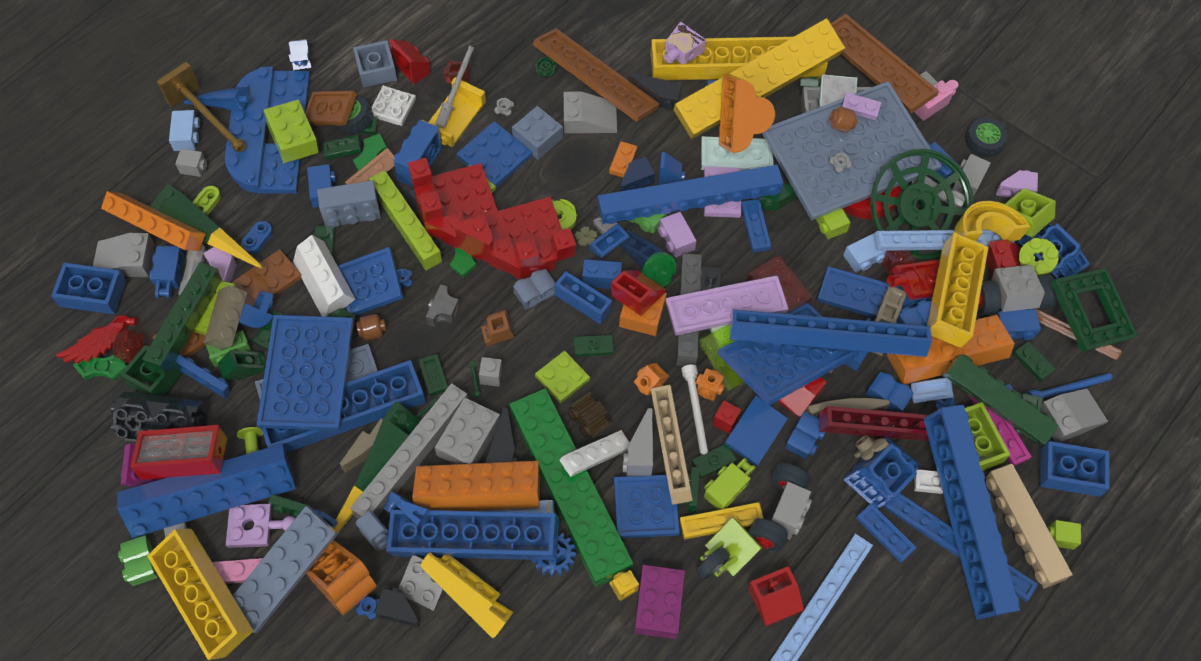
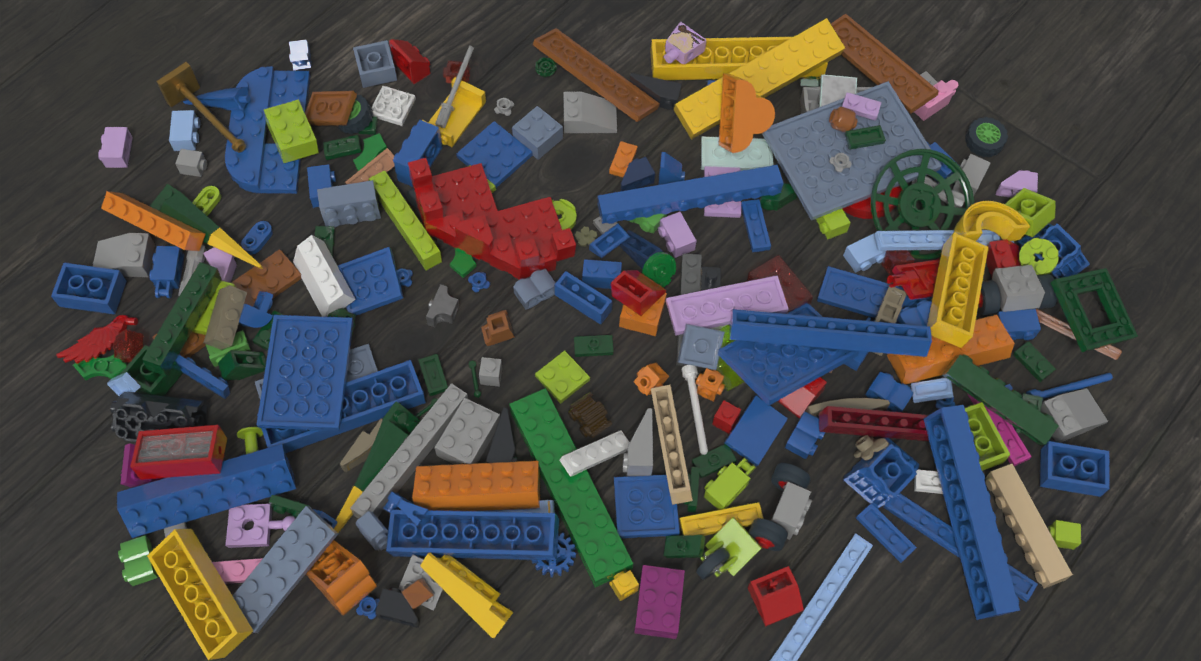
(115, 147): none -> lavender brick
(123, 383): none -> light blue tile
(371, 327): dark orange head -> none
(417, 593): none -> dark orange slope
(479, 276): none -> blue plate
(684, 546): none -> dark green plate
(700, 346): none -> sand blue tile
(865, 137): none -> dark green plate

